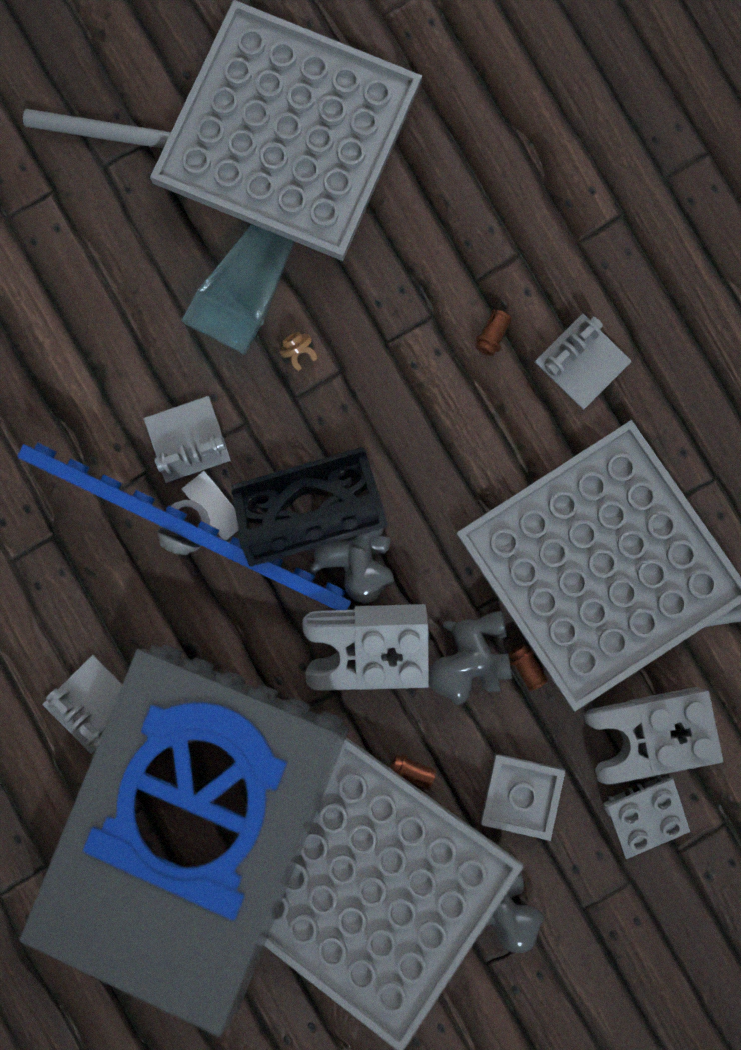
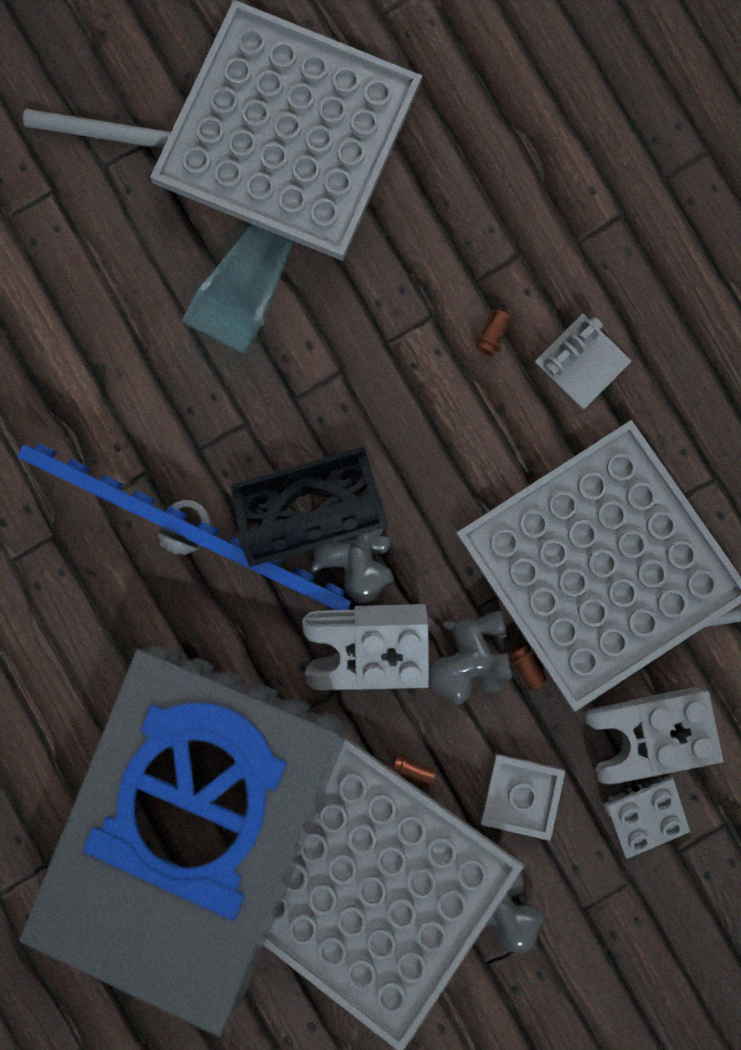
(85, 702): light grey hinge -> none
(187, 439): light grey hinge -> none
(219, 509): white sticker -> none
(294, 346): medium nougat plate -> none

